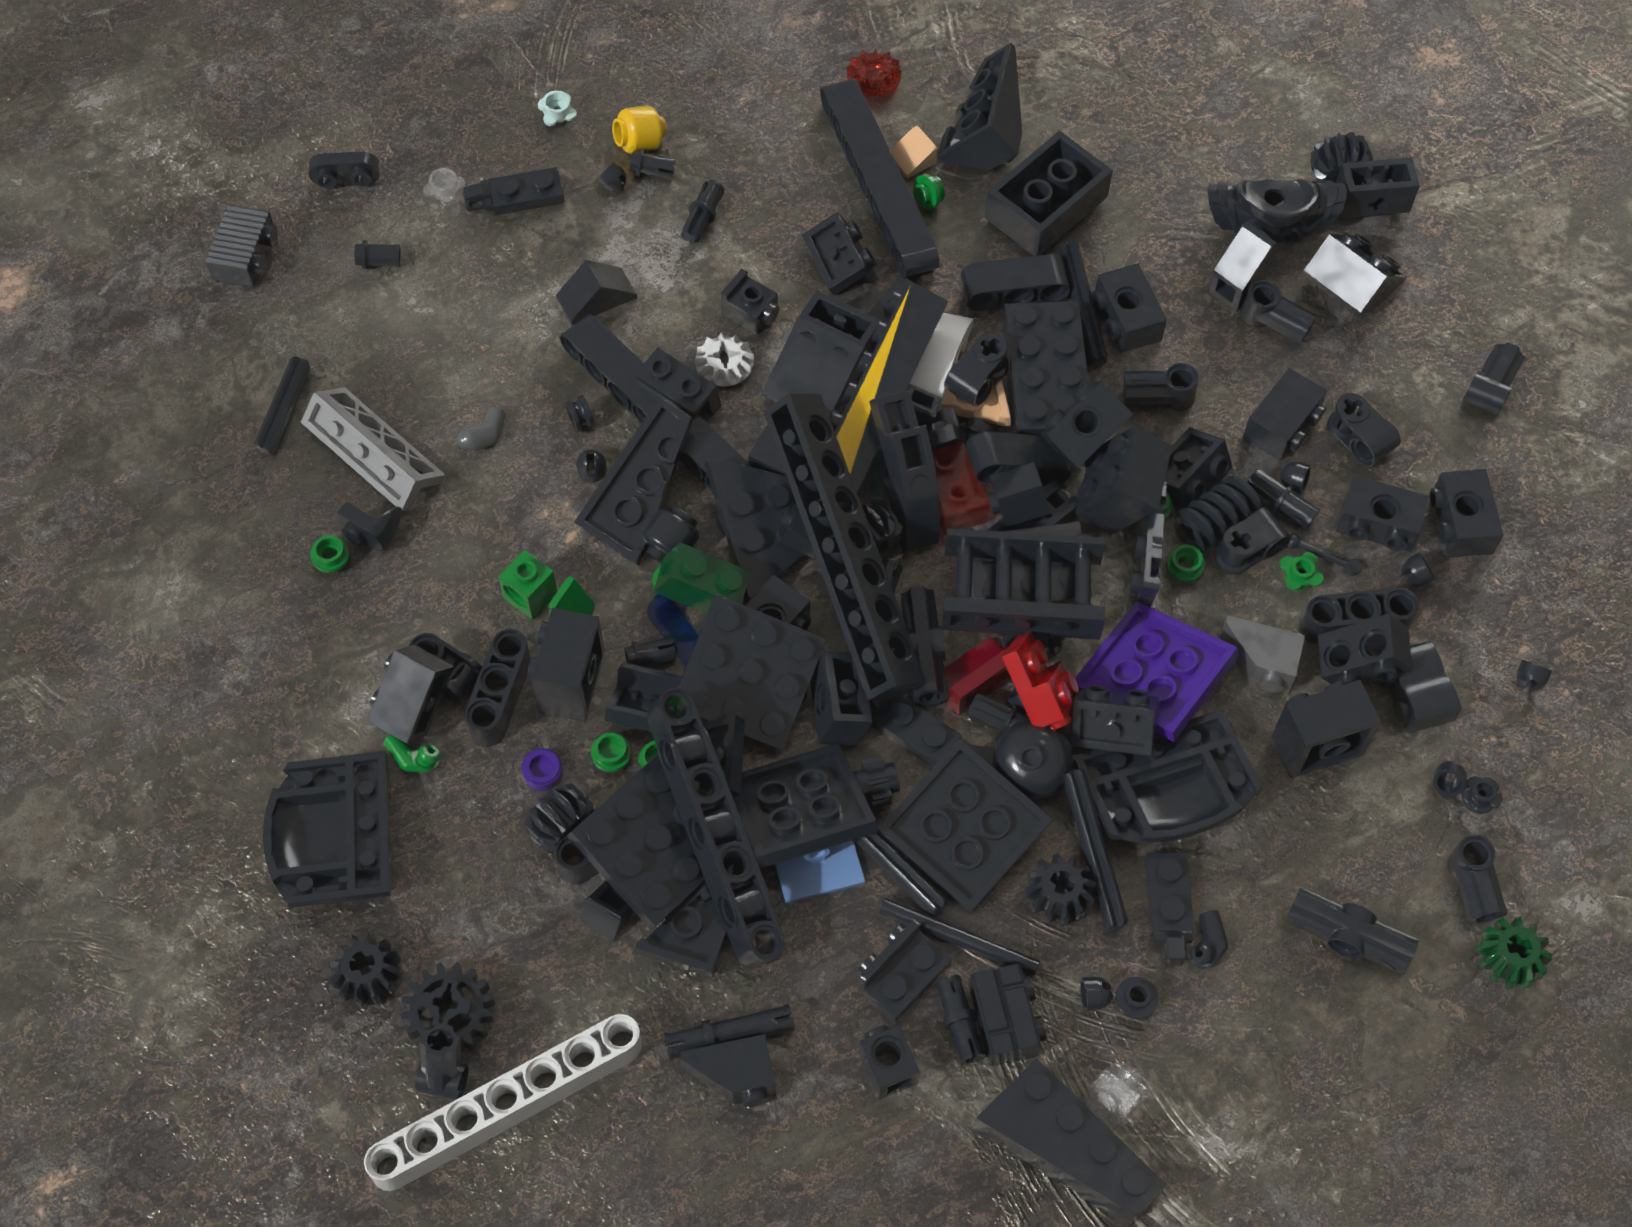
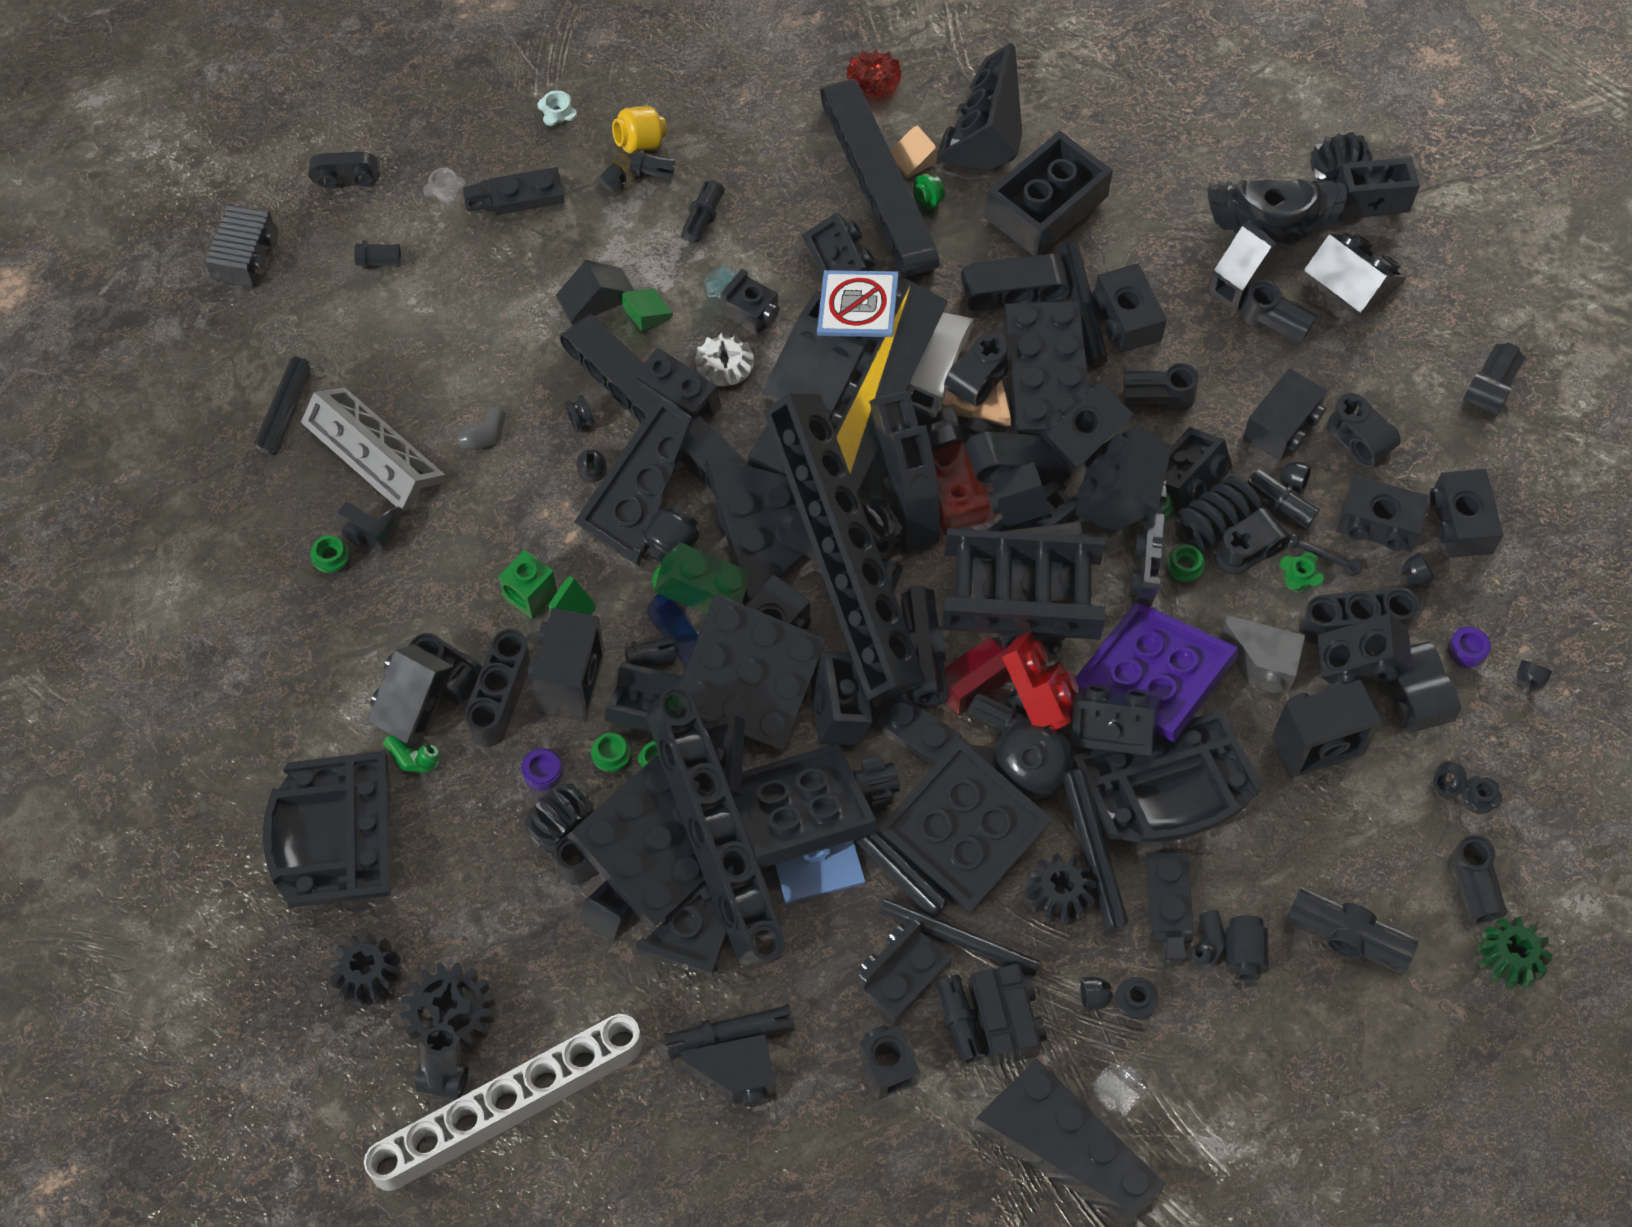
(645, 308): none -> green slope
(718, 280): none -> clear light blue plate
(858, 303): none -> piece
(1247, 948): none -> black brick
(1469, 647): none -> dark purple tile

